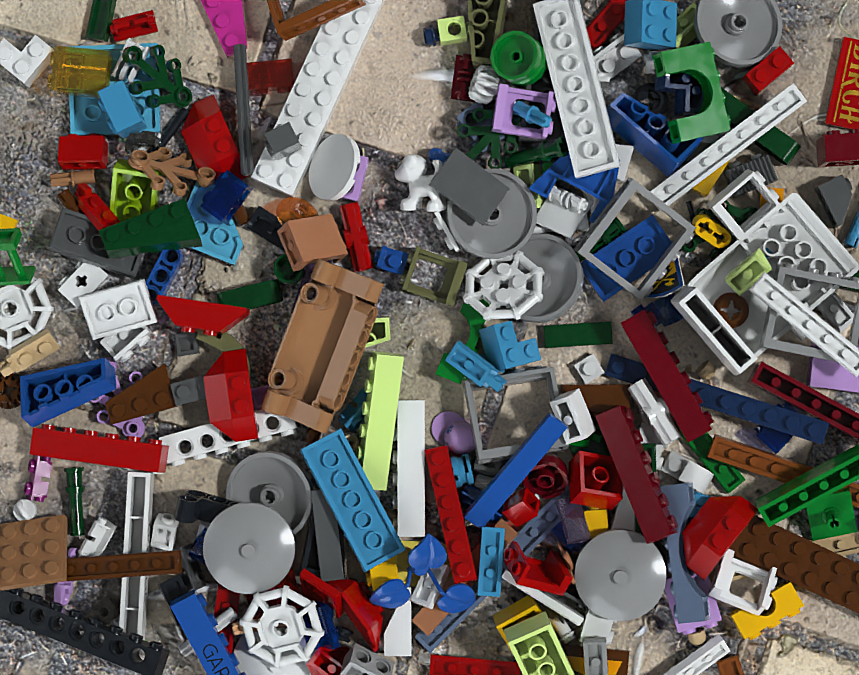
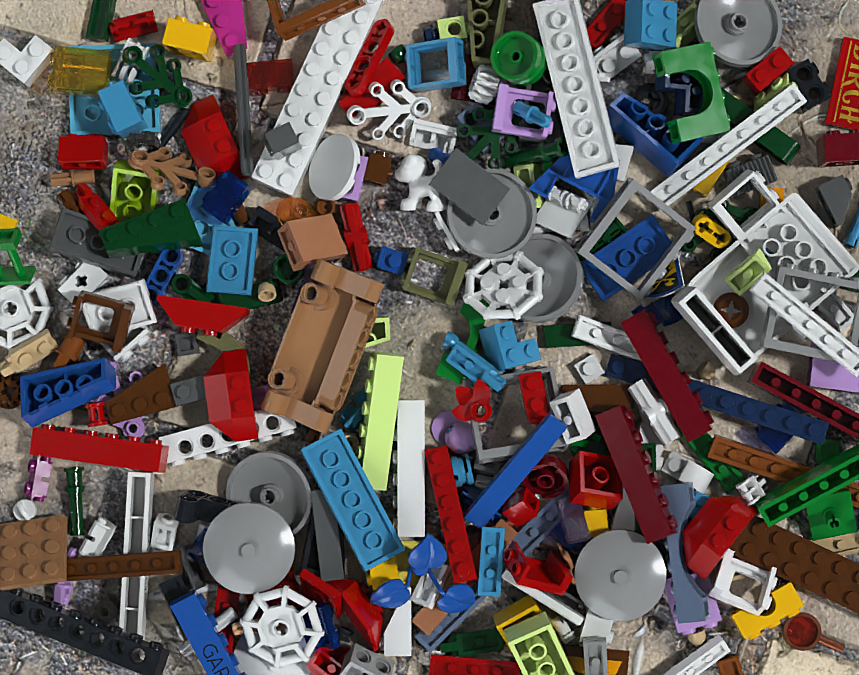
(69, 351): none -> dark orange arm
(93, 422): none -> red bush
(119, 326): none -> reddish brown window
(189, 38): none -> yellow brick
(194, 290): none -> dark green piece
(232, 260): none -> dark azure tile
(266, 292): none -> tan hinge
(319, 205): none -> dark orange plate
(358, 79): none -> red beam
(379, 169): none -> reddish brown brick
(384, 74): none -> red brick
(391, 111): none -> white plant
(397, 54): none -> dark green hinge
(432, 135): none -> white hinge
(450, 341): none -> dark azure hinge
(456, 64): none -> dark azure window
(471, 400): none -> red plate
(473, 642): none -> dark green hinge
(533, 397): none -> red hinge
(604, 337): none -> white tile
(751, 488): none -> white arm
(777, 87): none -> yellowish green hinge
(805, 632): none -> piece
(812, 83): none -> black brick
(826, 451): none -> green plate

